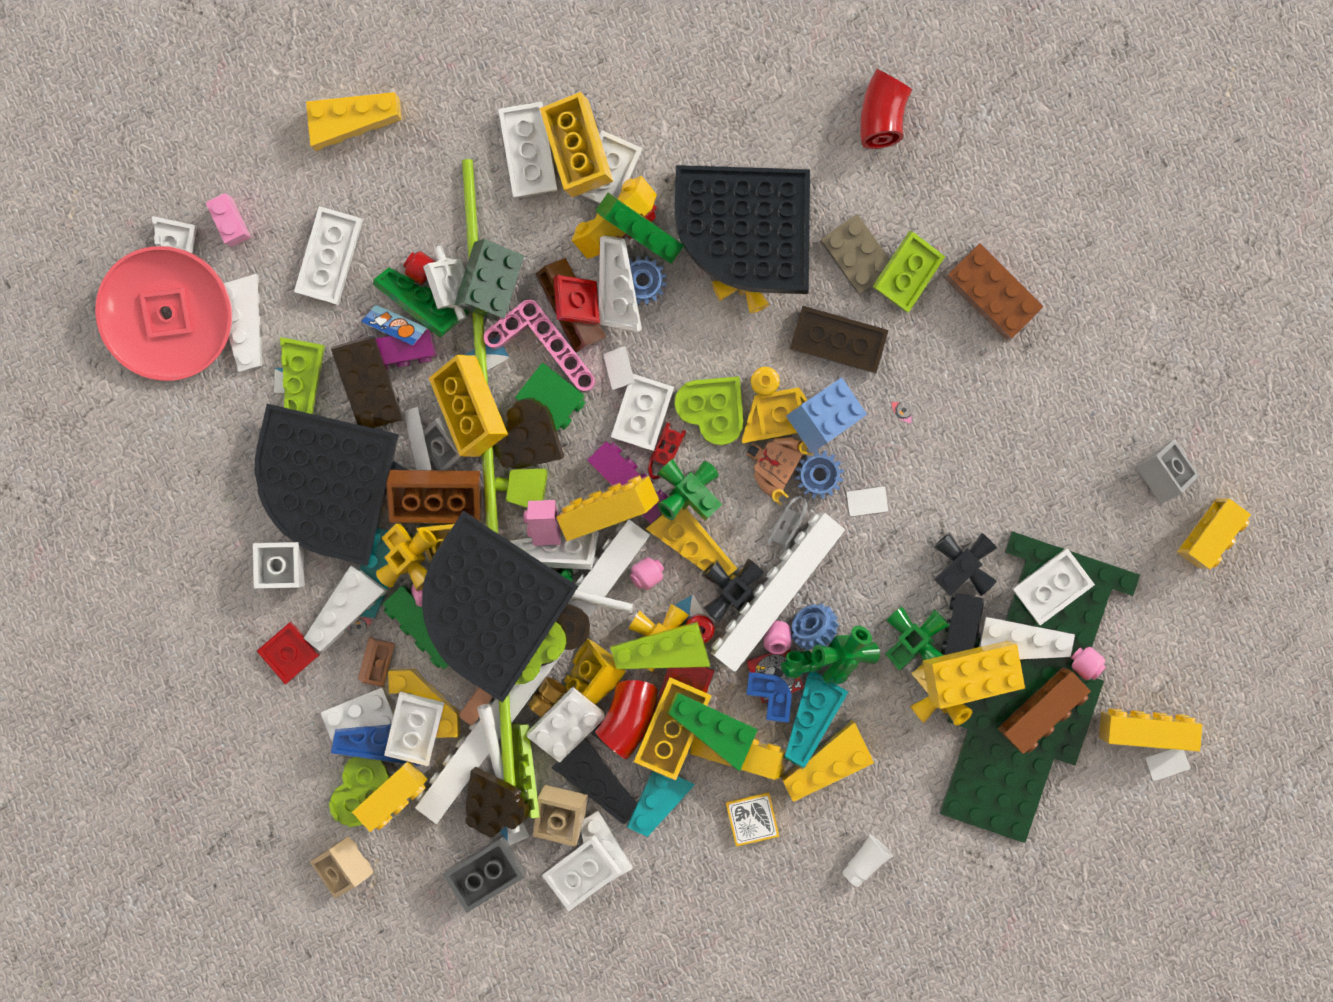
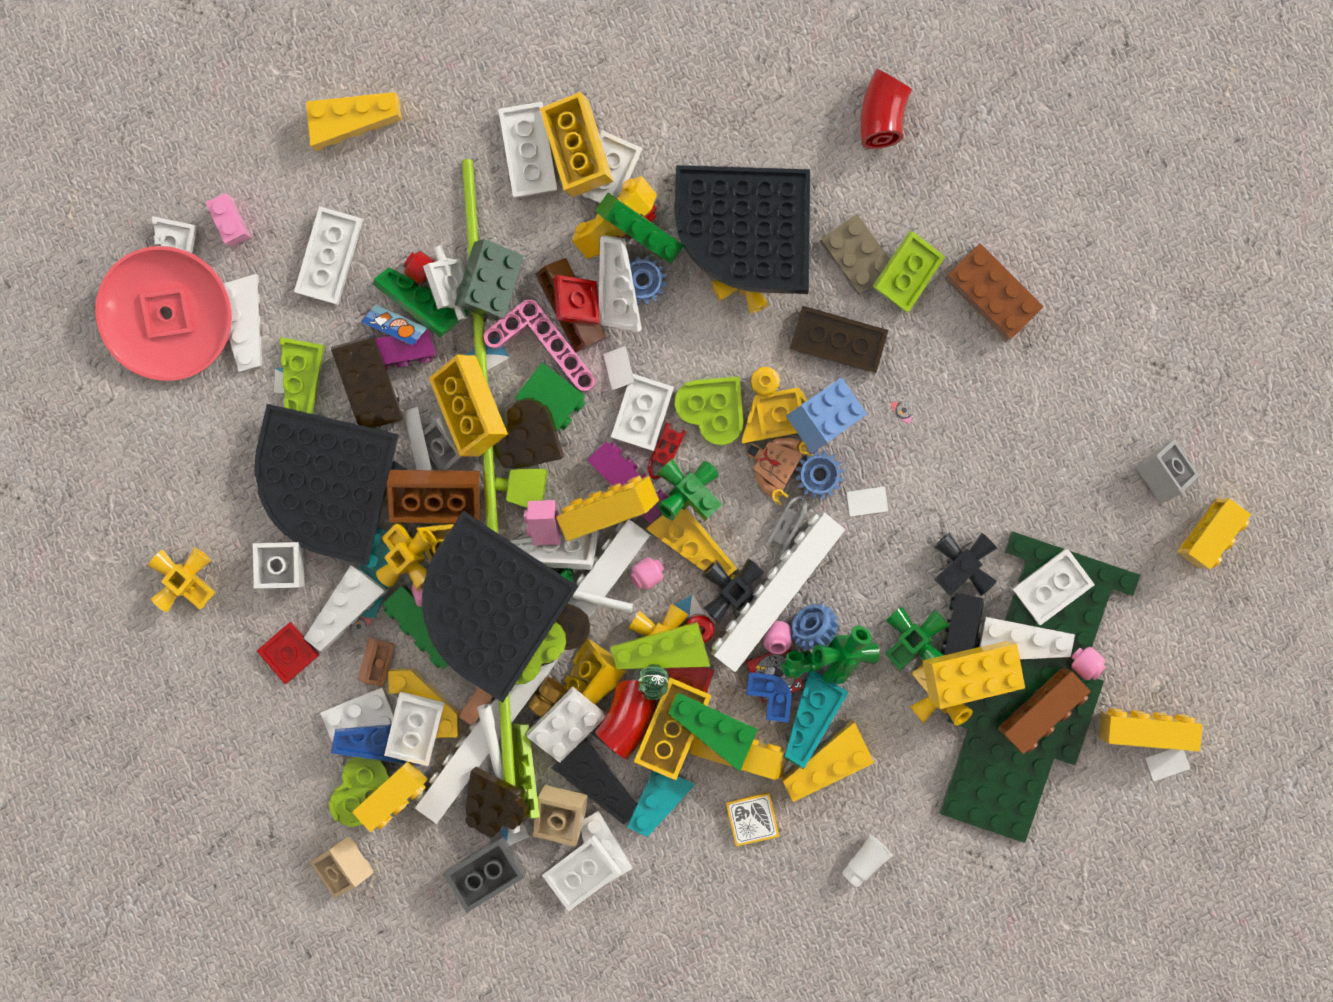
(181, 580): none -> yellow brick
(653, 682): none -> clear green head

